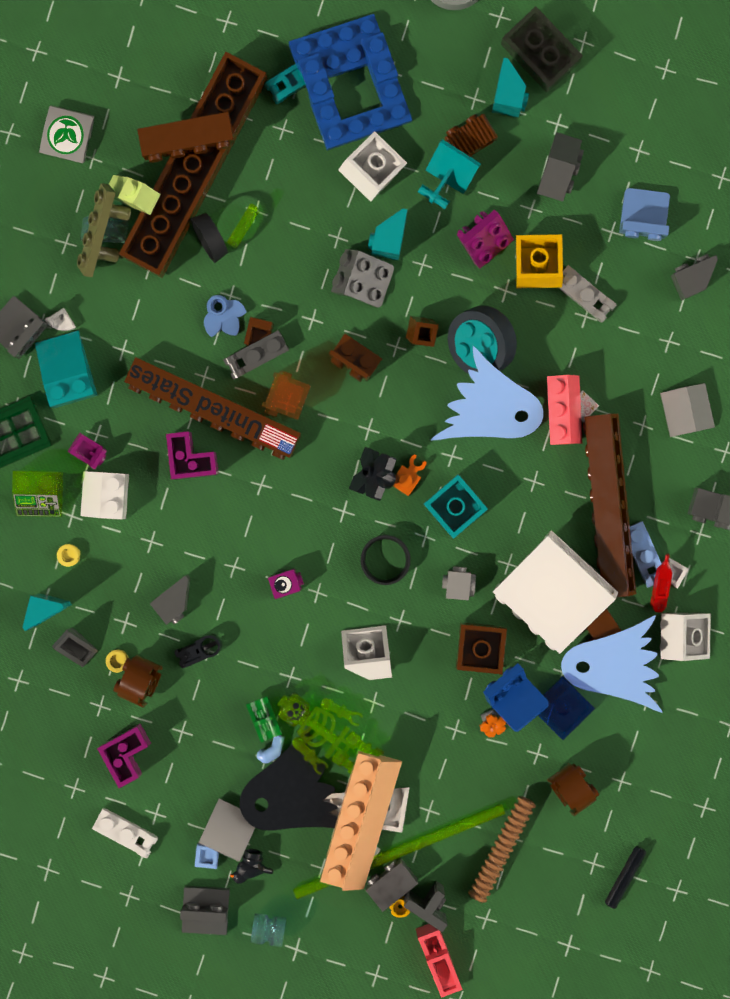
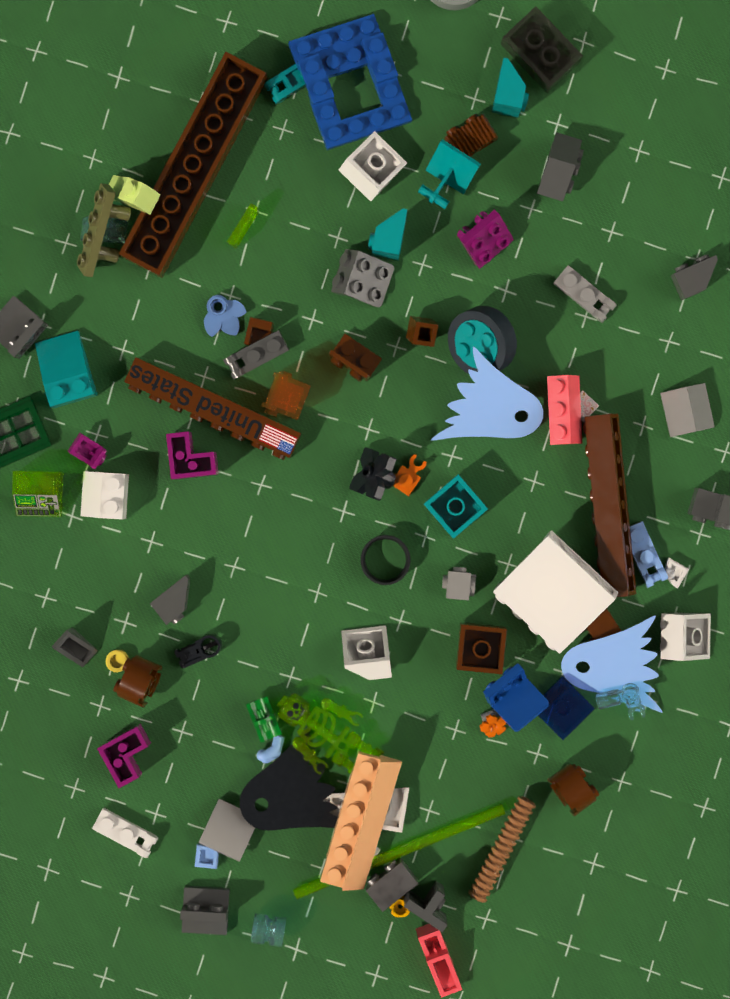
(41, 608): teal slope -> none
(61, 321): white tile -> none
(66, 134): slope -> none
(68, 555): light yellow tile -> none
(186, 136): reddish brown brick -> none
(209, 237): black tyre -> none
(250, 866): black animal -> none
(286, 583): magenta brick -> none
(539, 261): yellow brick -> none
(625, 877): black axle -> none
(628, 695): none -> clear light blue bar
(644, 214): medium blue bracket -> none
(661, 586): red piece -> none

